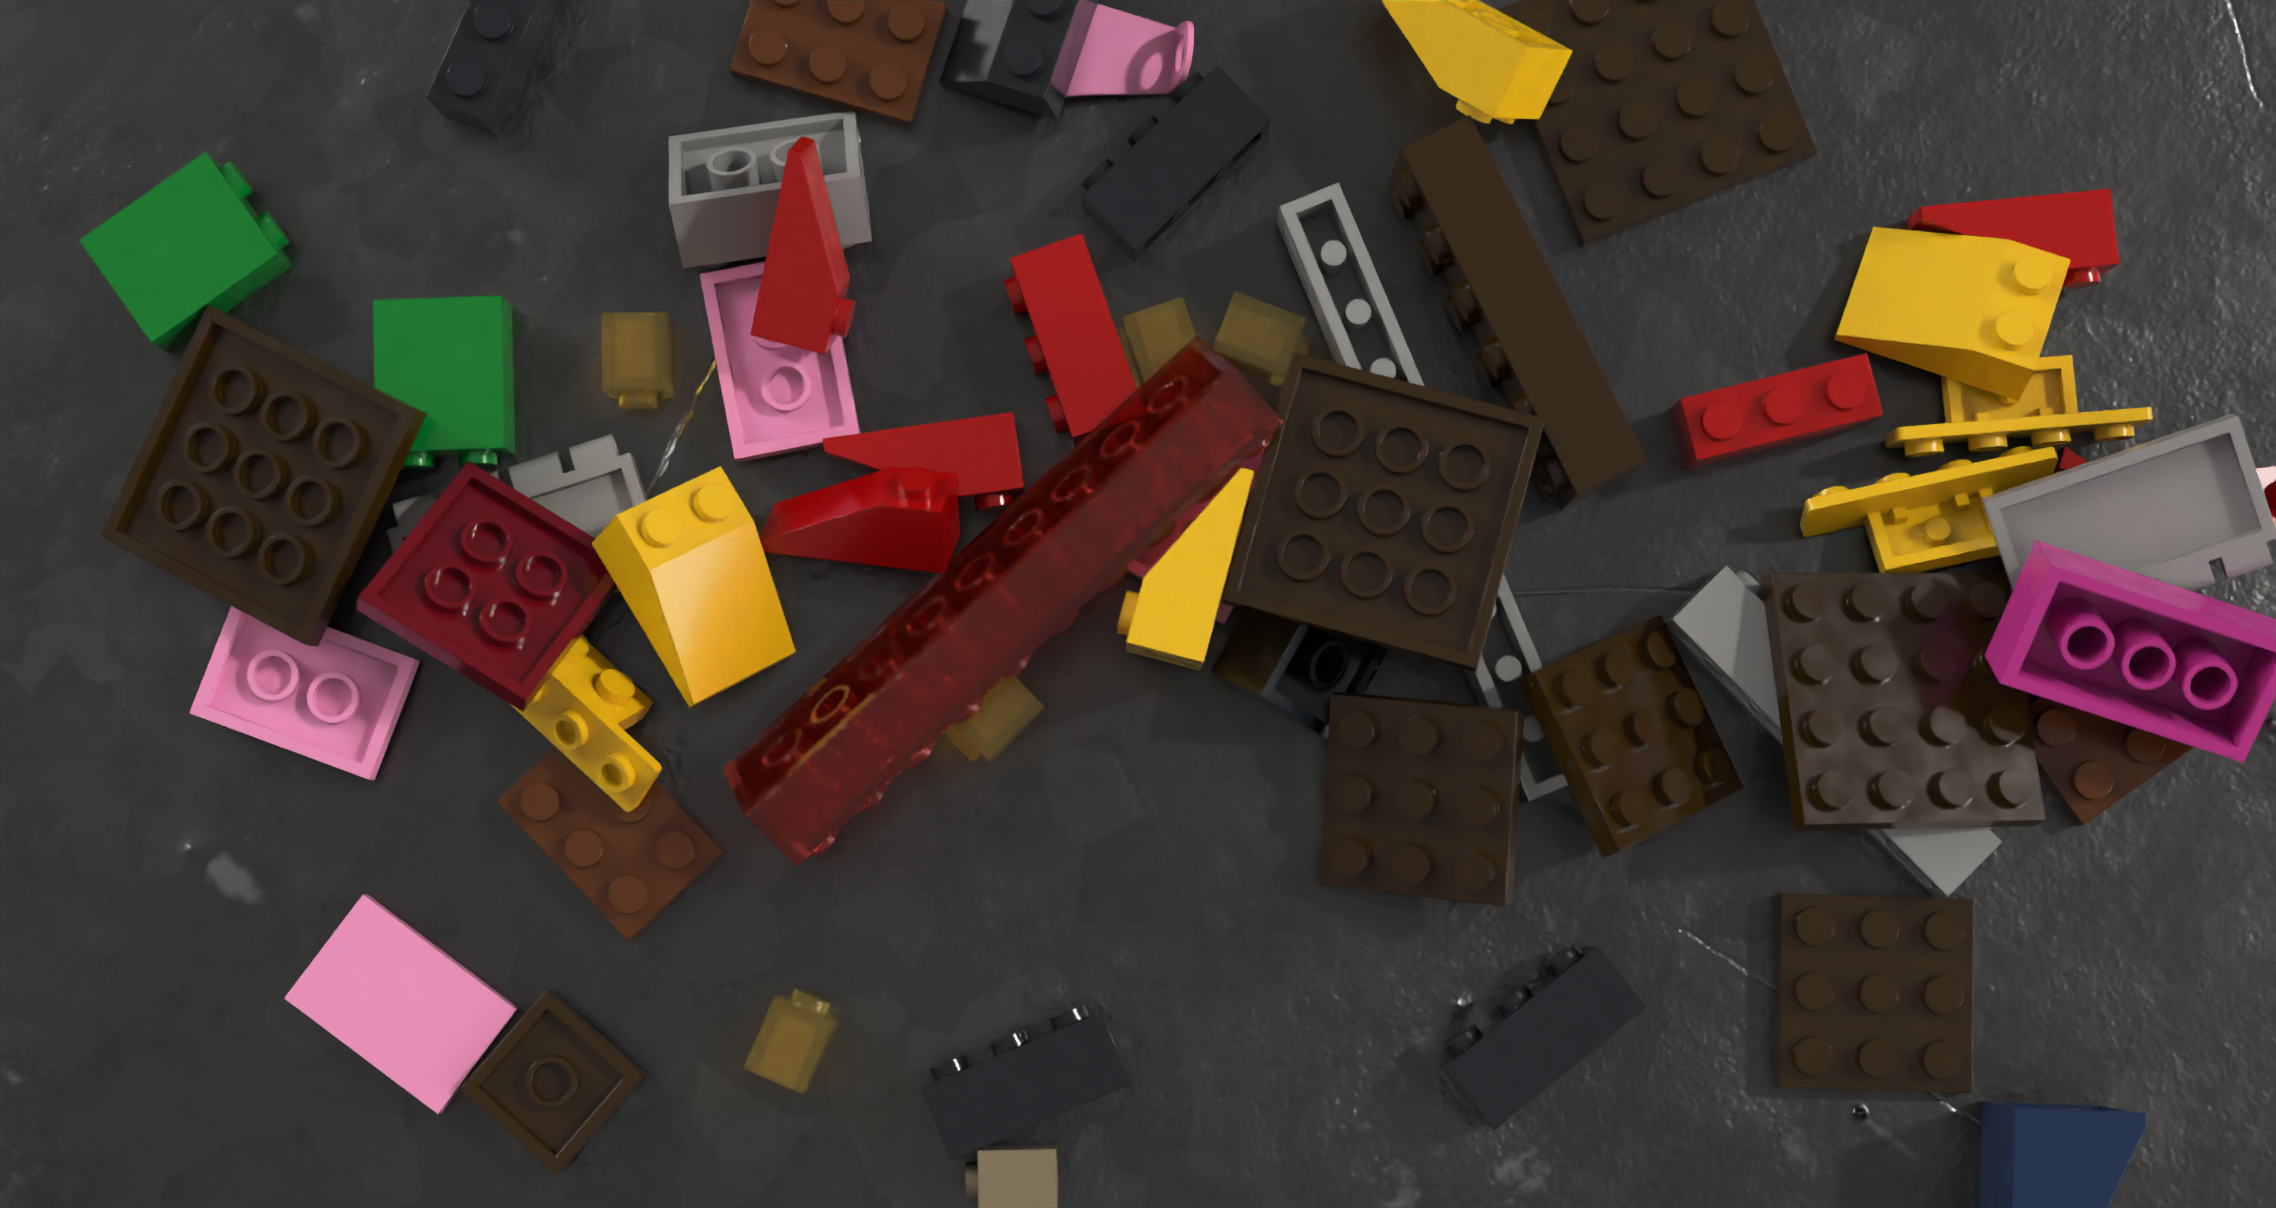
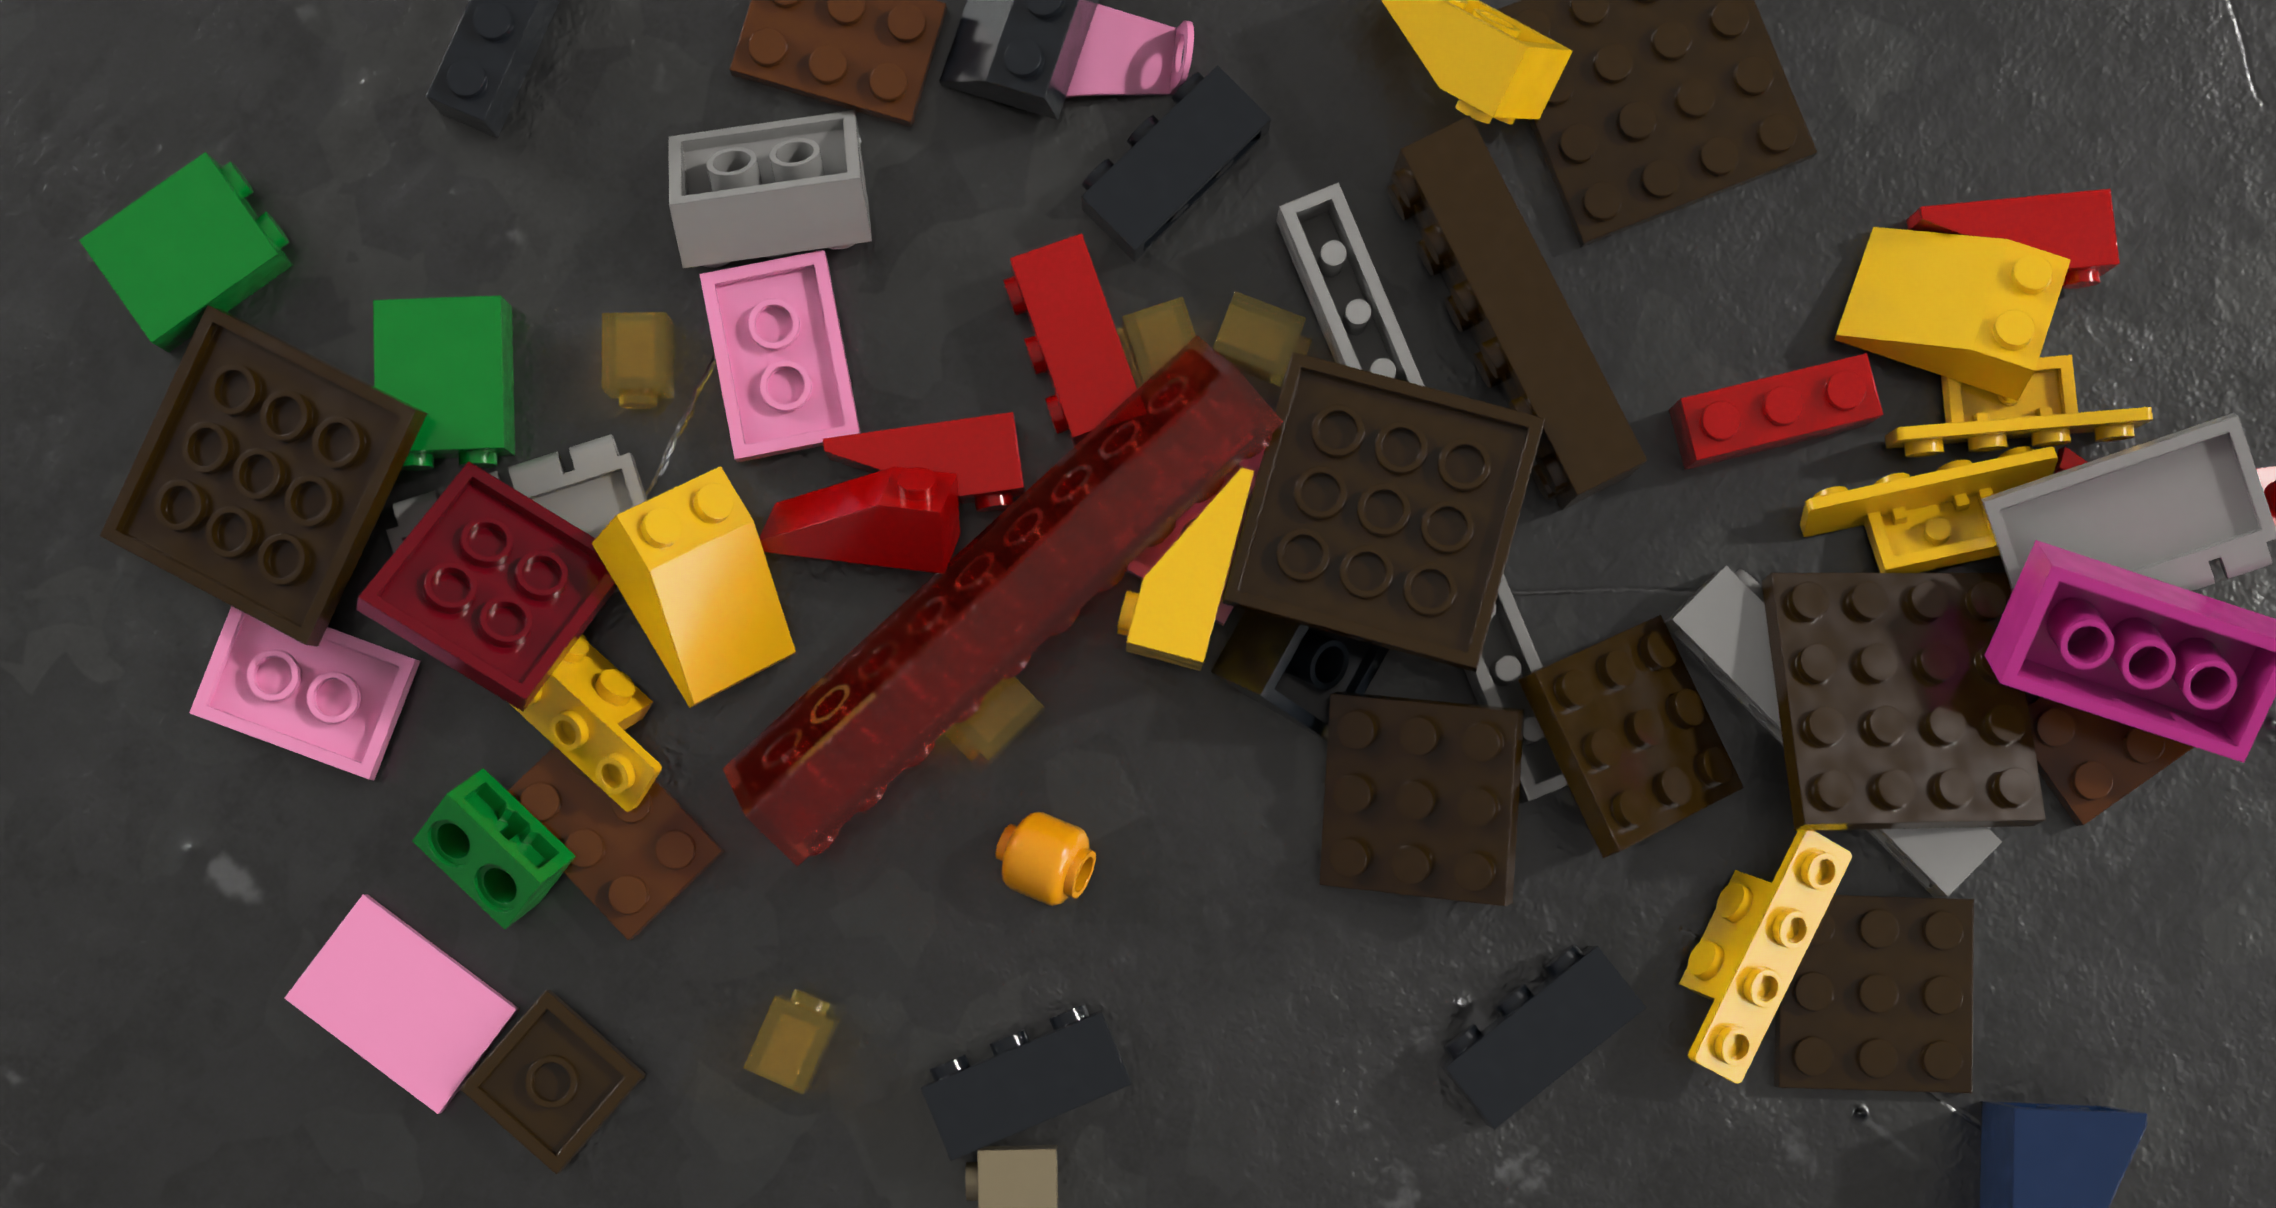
(493, 848): none -> green brick
(805, 265): red slope -> none
(1045, 858): none -> light orange head
(1756, 950): none -> yellow bracket

